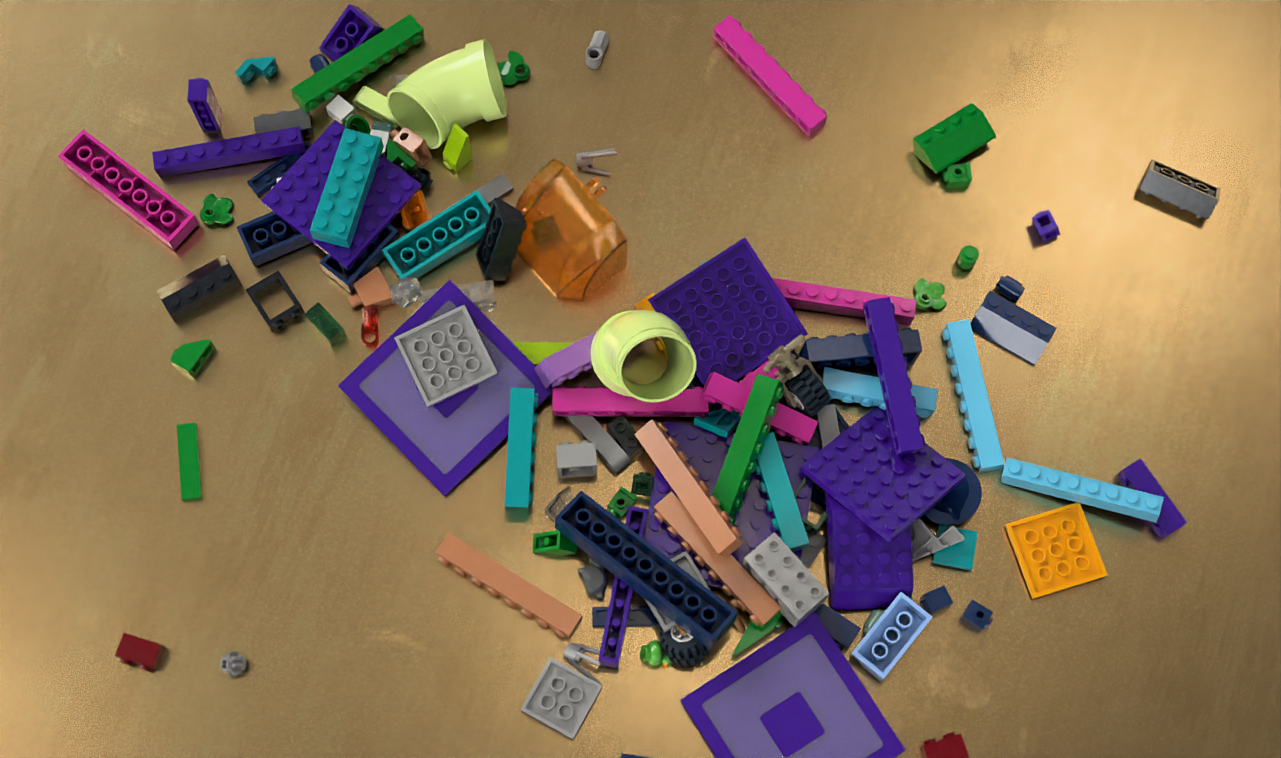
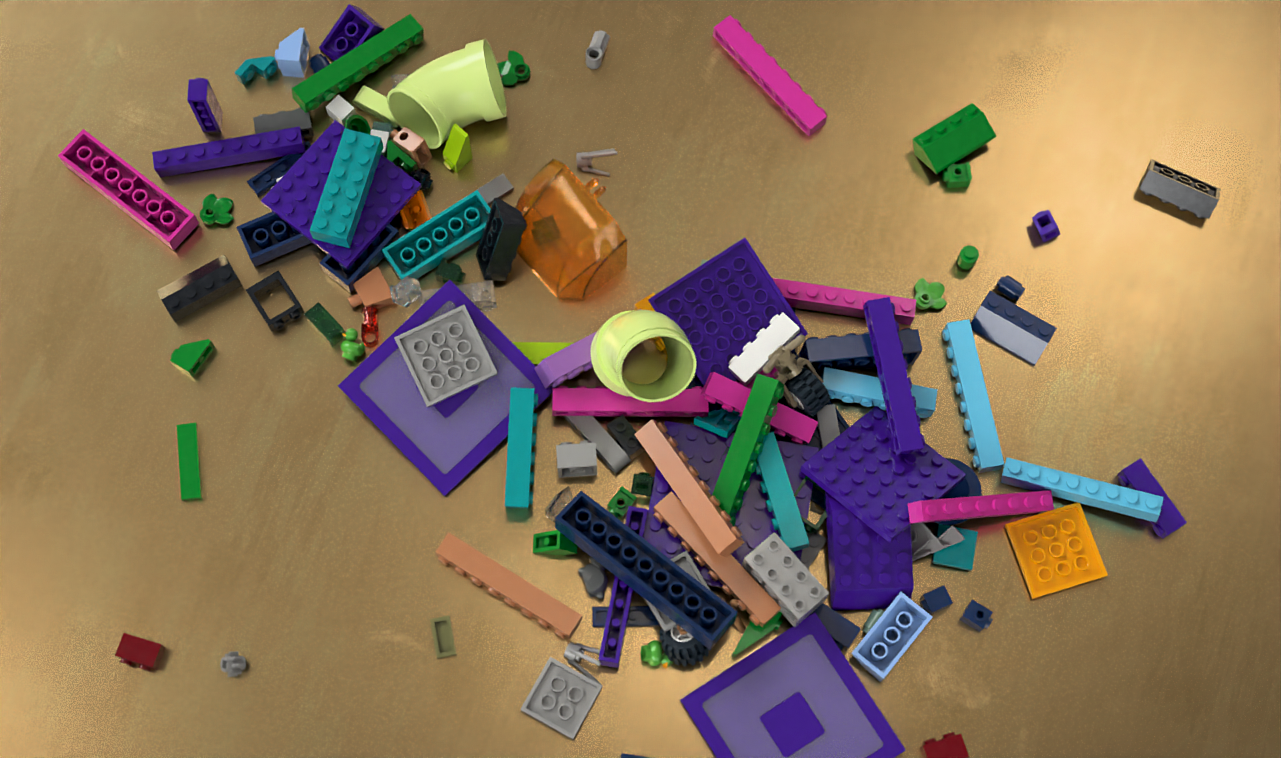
(293, 54): none -> light blue slope
(351, 349): none -> bright green animal
(443, 637): none -> olive tile
(449, 272): none -> clear green brick
(756, 354): none -> white brick
(980, 506): none -> dark pink brick

